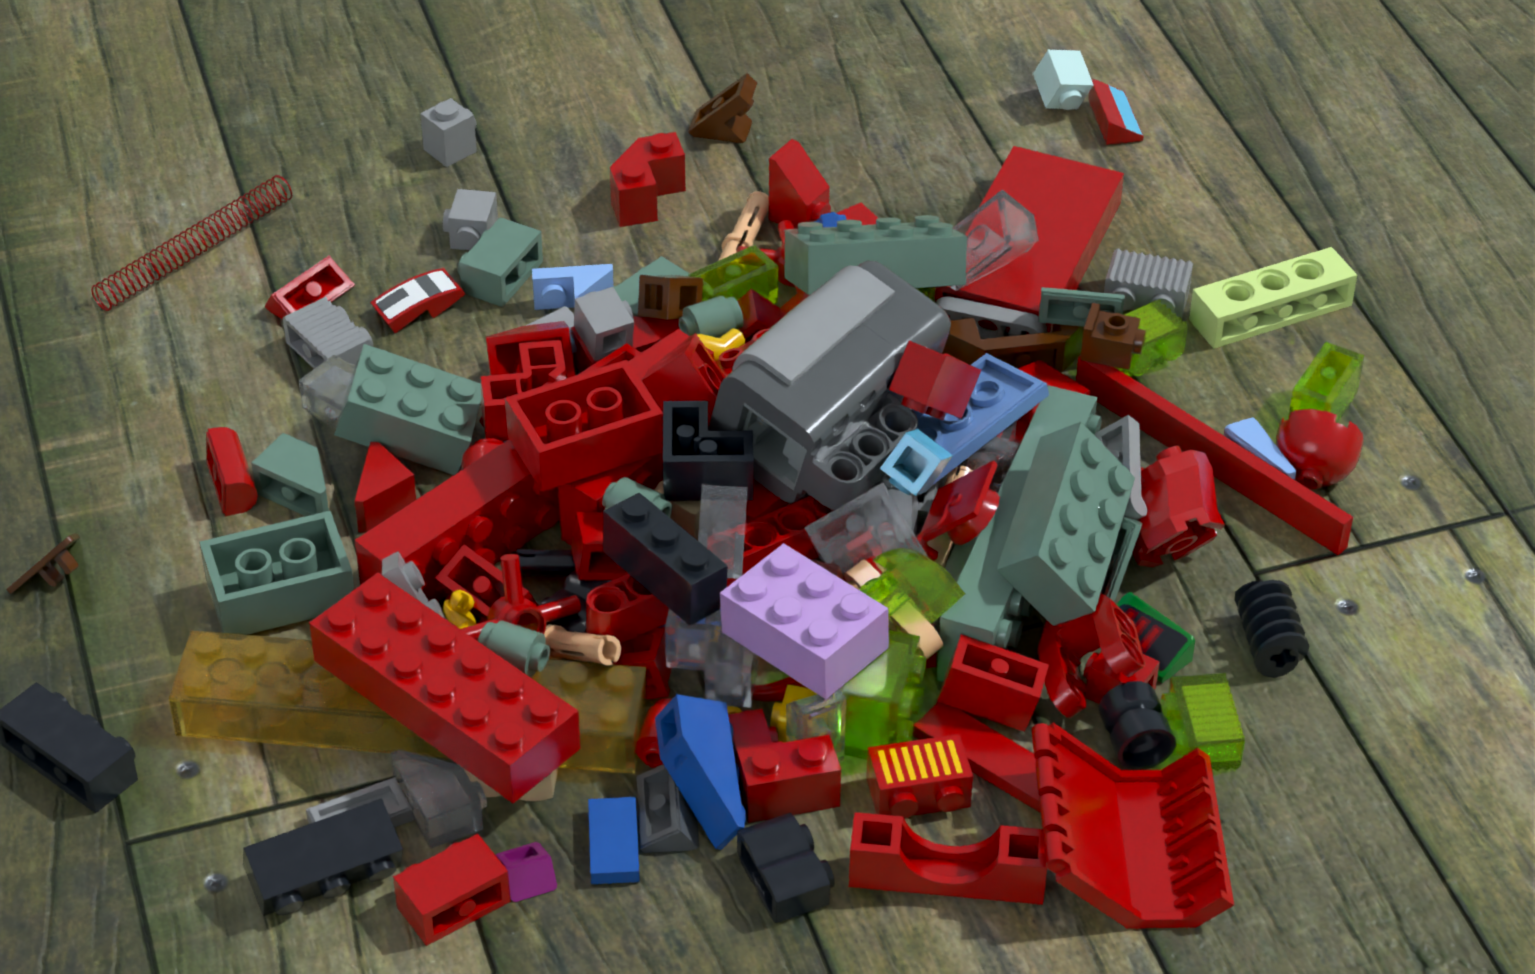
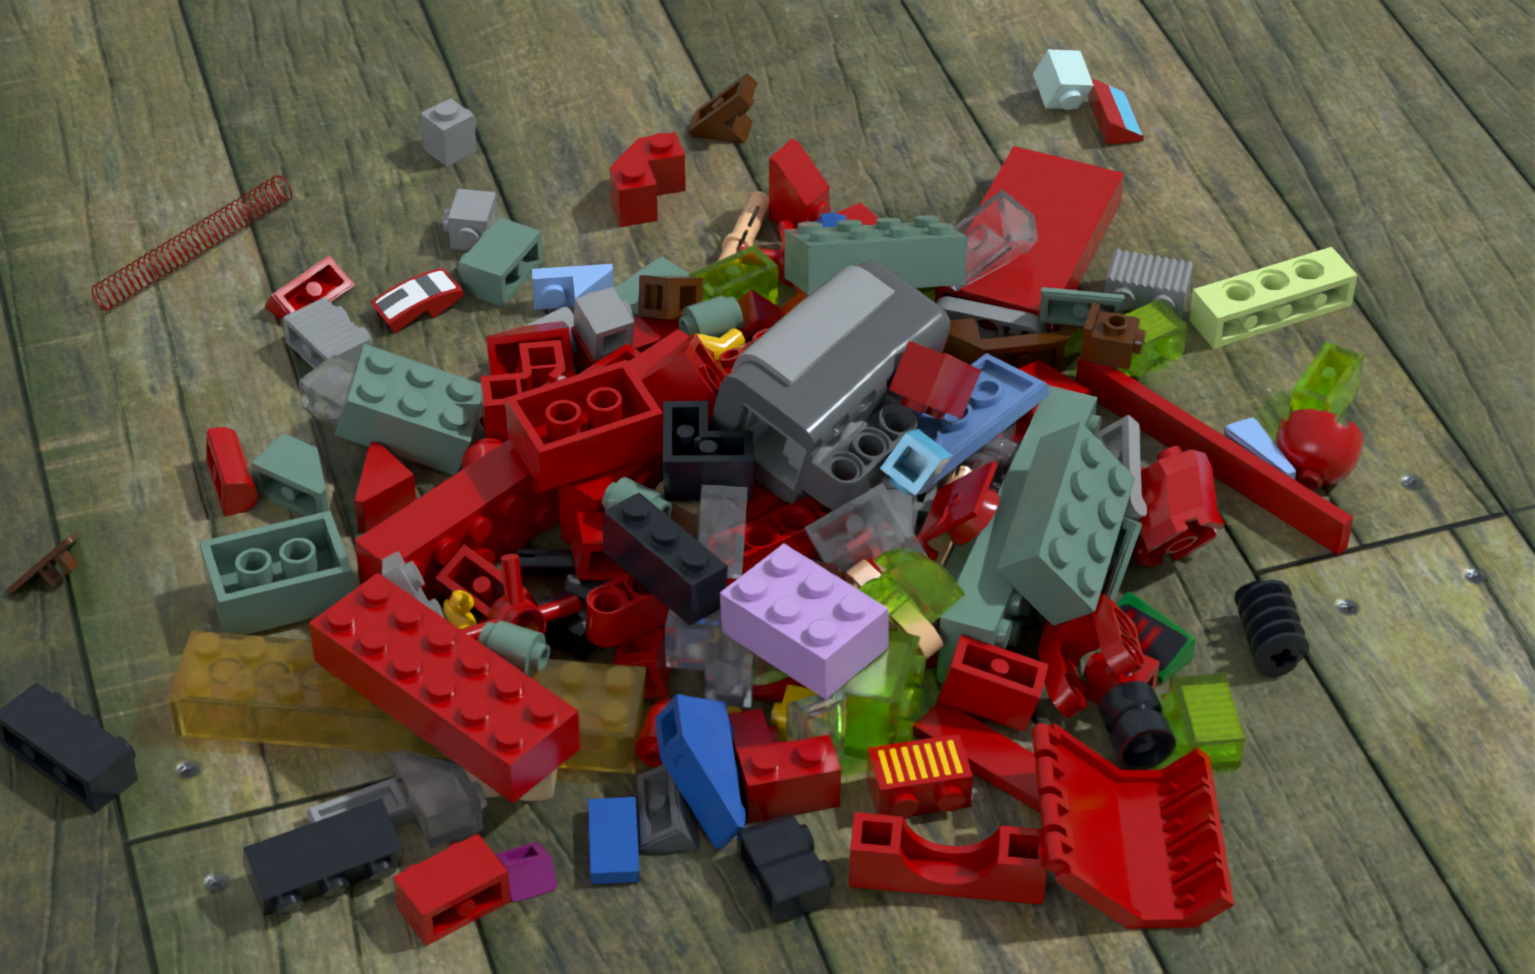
(581, 646): light nougat pin -> none

